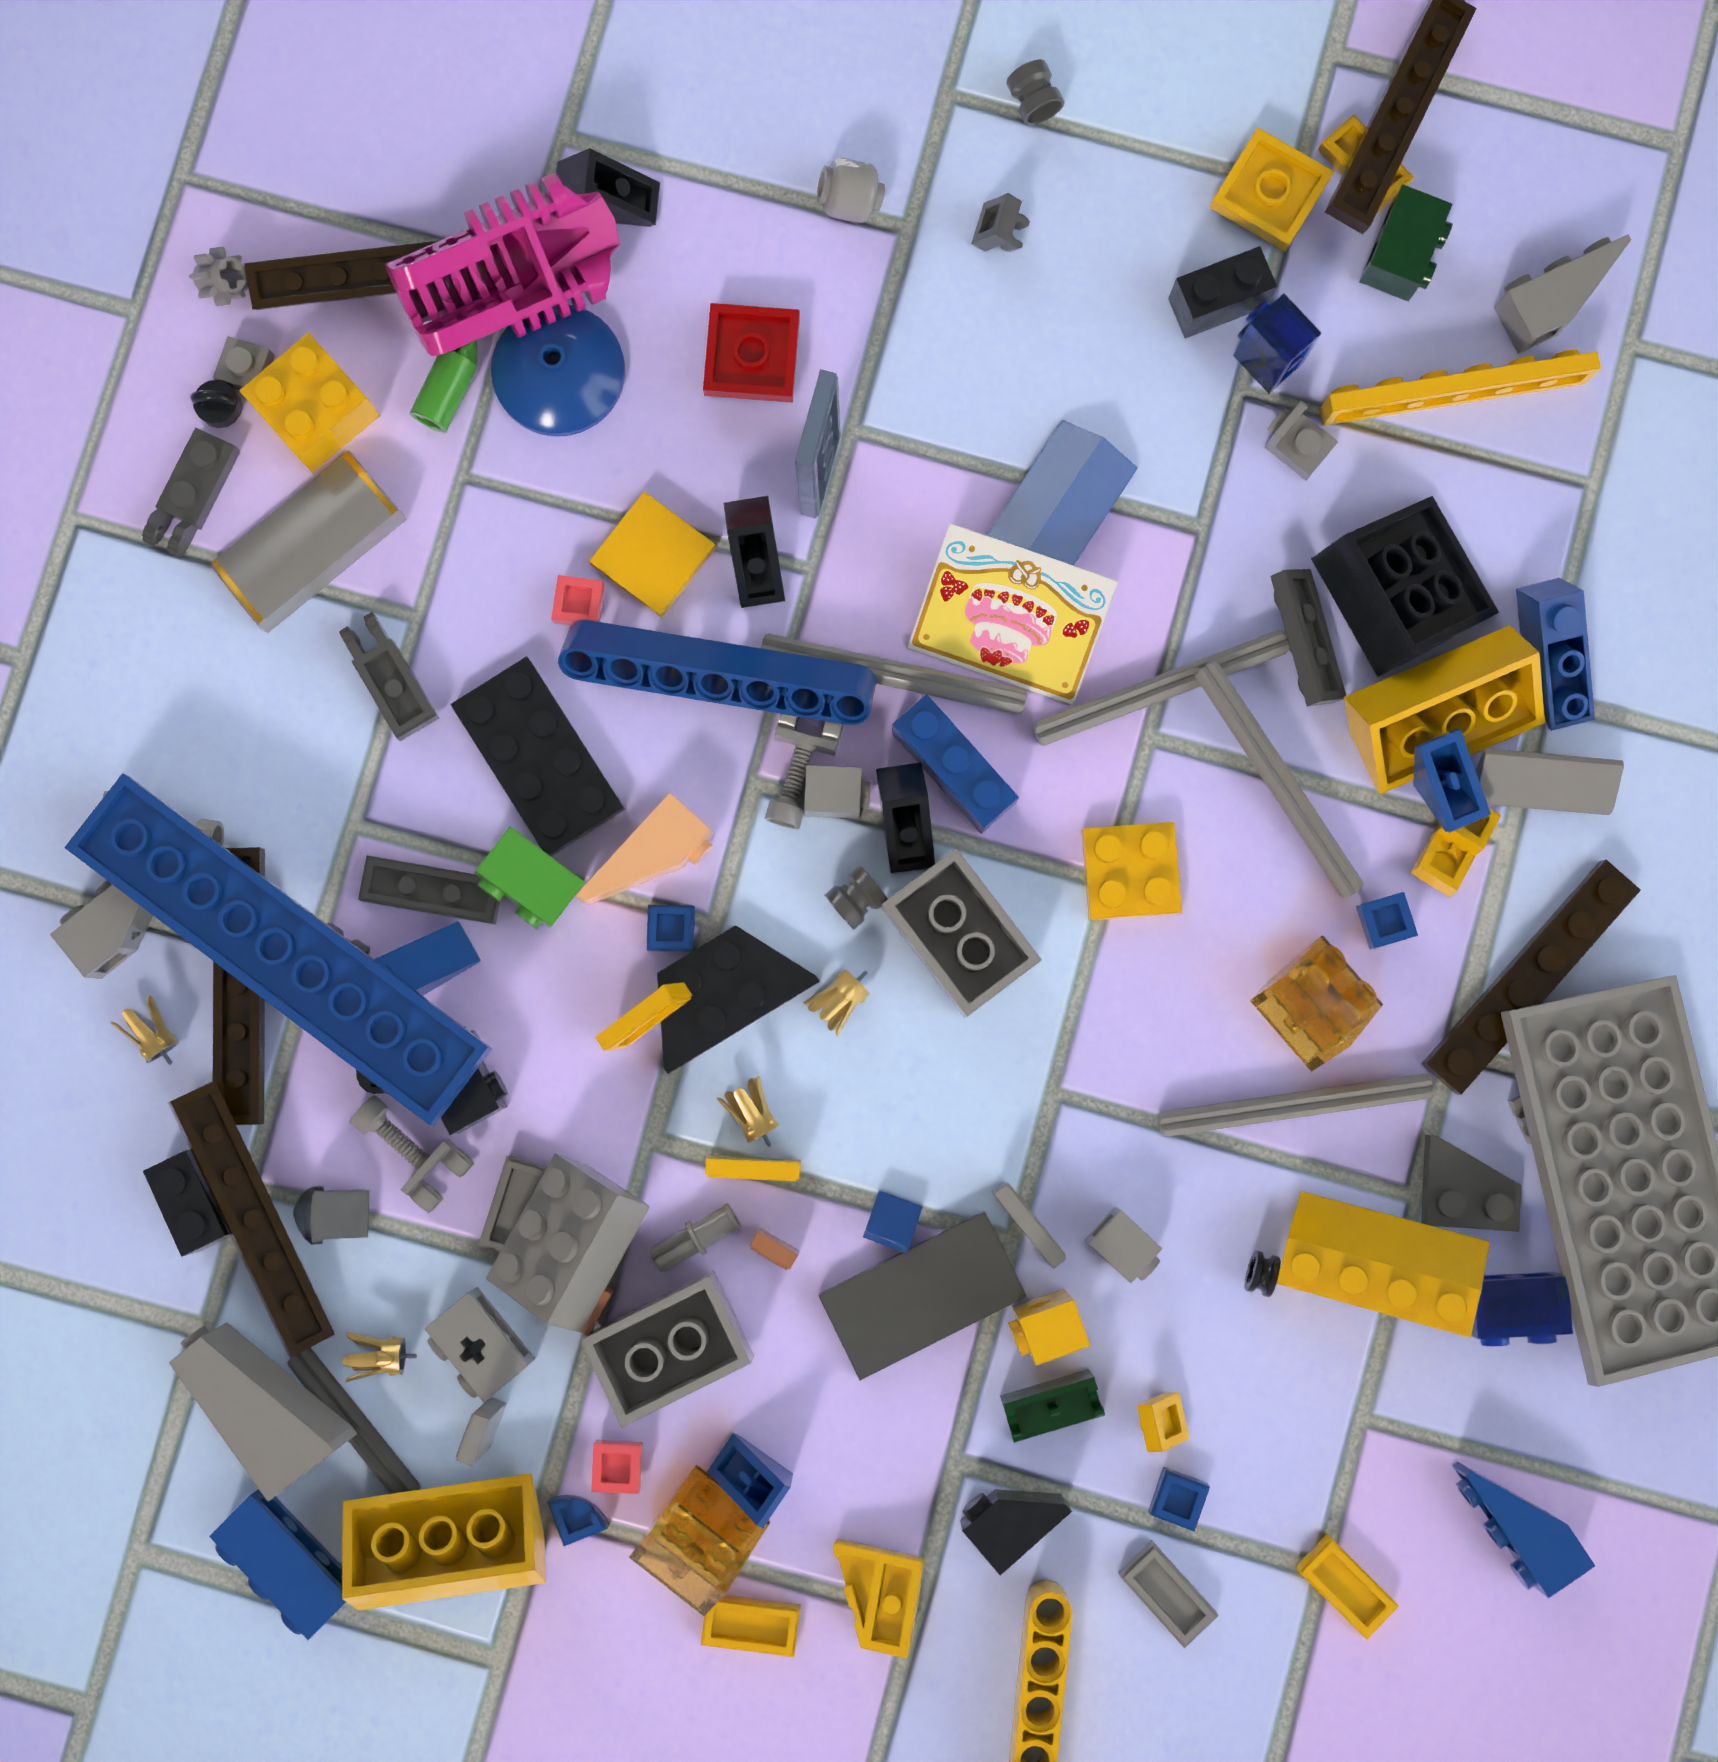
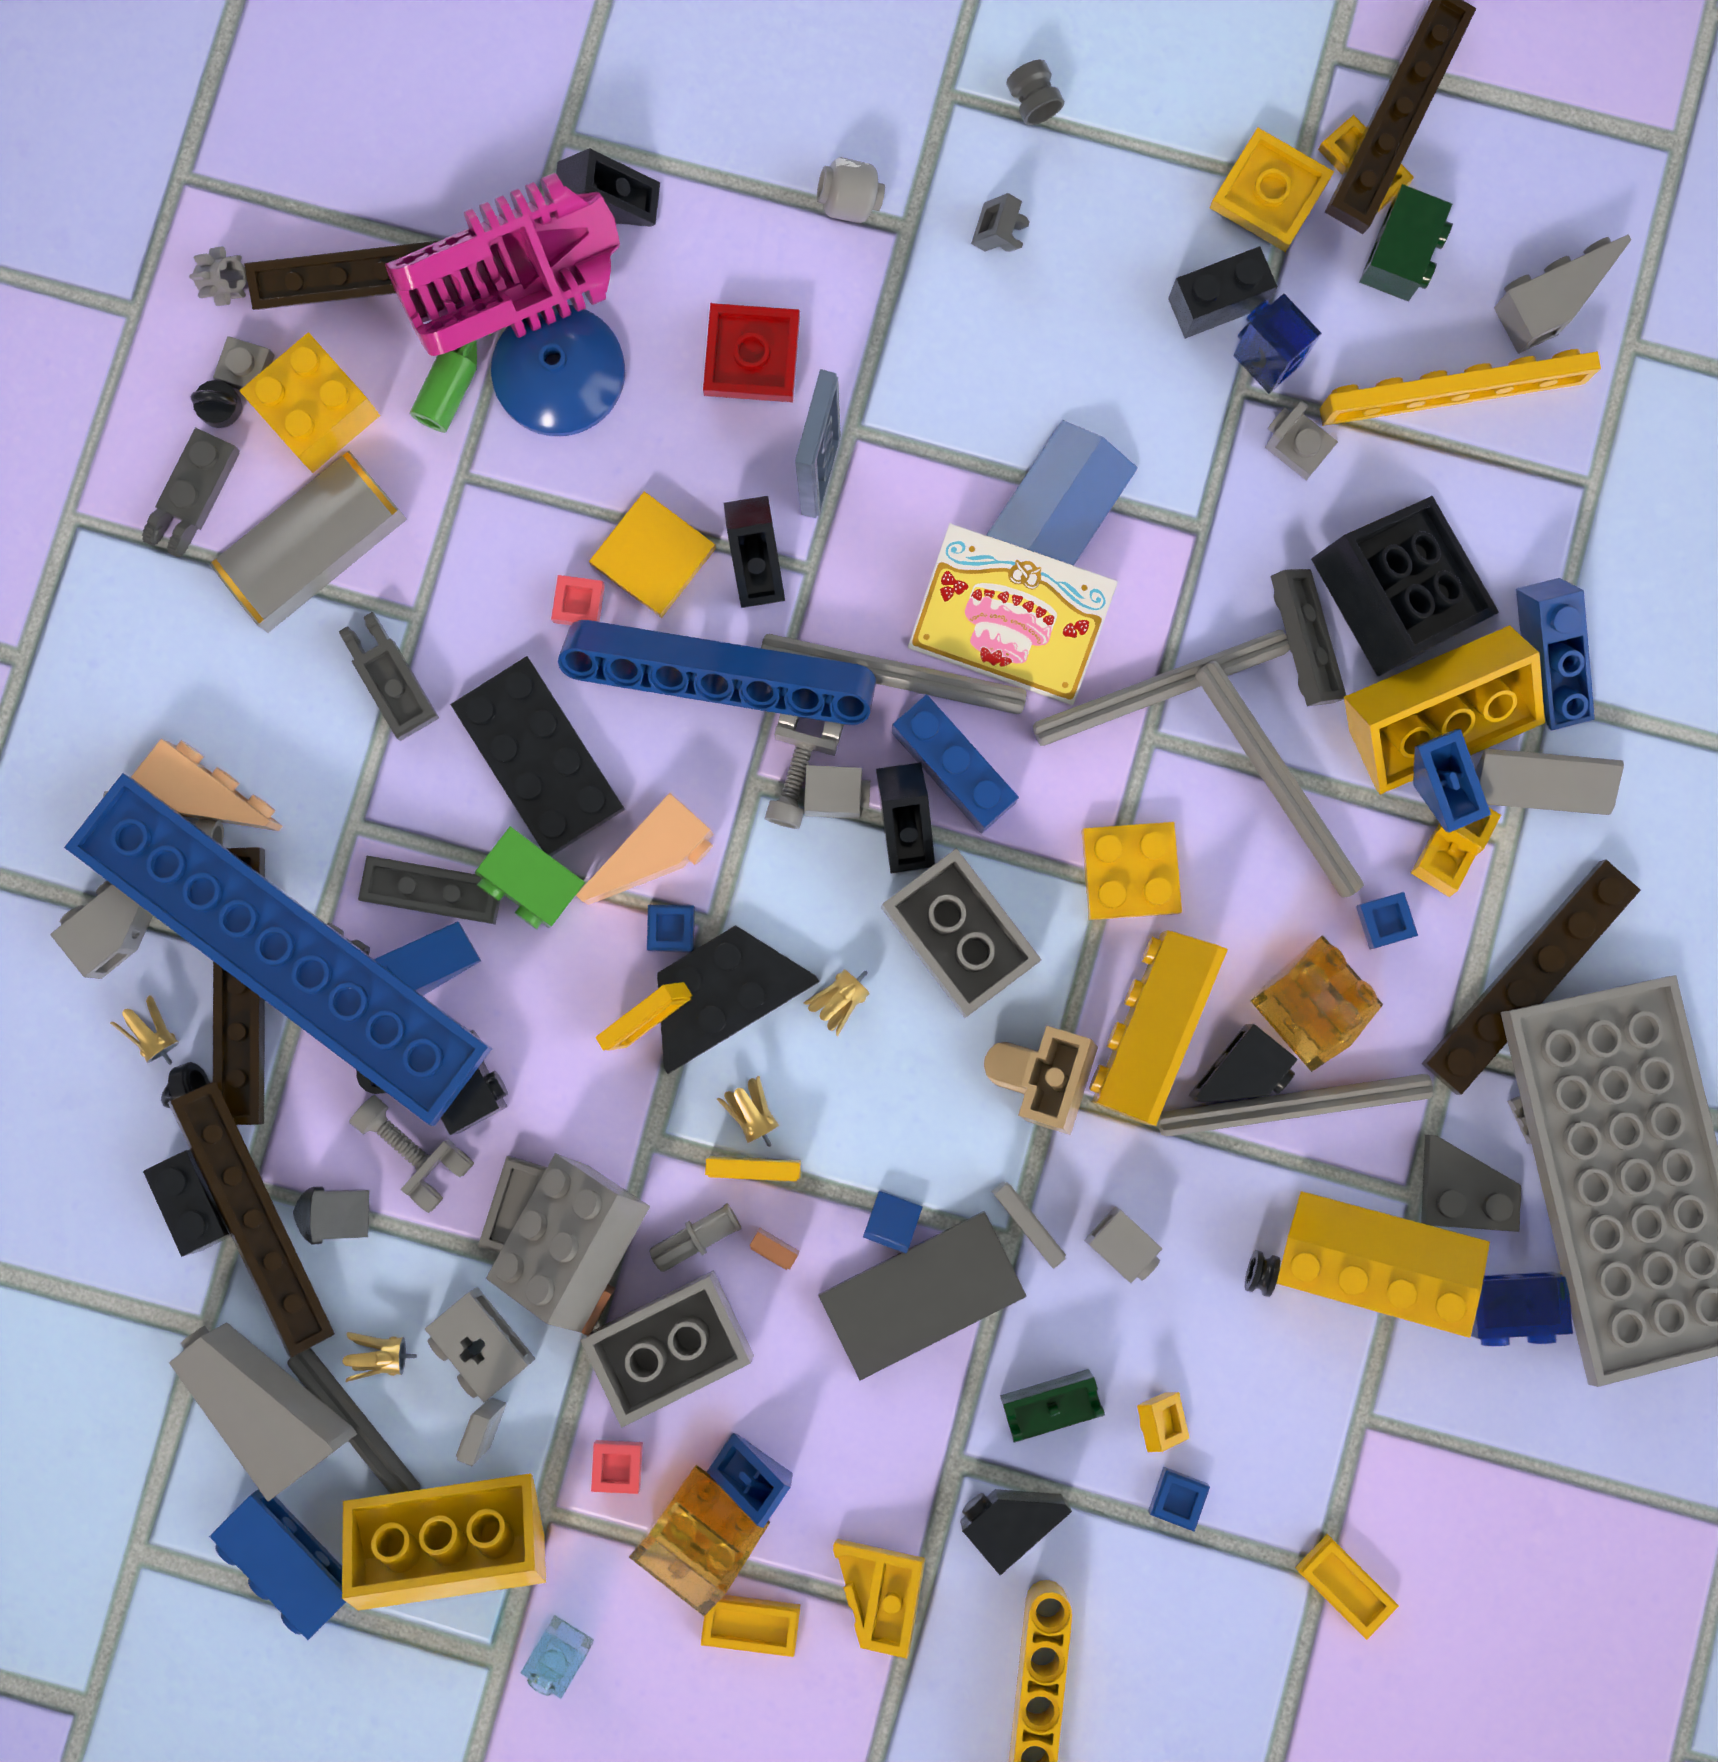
(182, 1081): none -> black tile
(195, 792): none -> light nougat slope
(556, 1658): none -> clear light blue brick
(576, 1518): blue tile -> none
(854, 899): dark grey wheel -> none
(1048, 1078): none -> tan brick
(1048, 1327): yellow brick -> none
(1158, 1026): none -> yellow slope
(1168, 1594): light grey tile -> none
(1247, 1068): none -> black slope
(1542, 1544): blue slope -> none

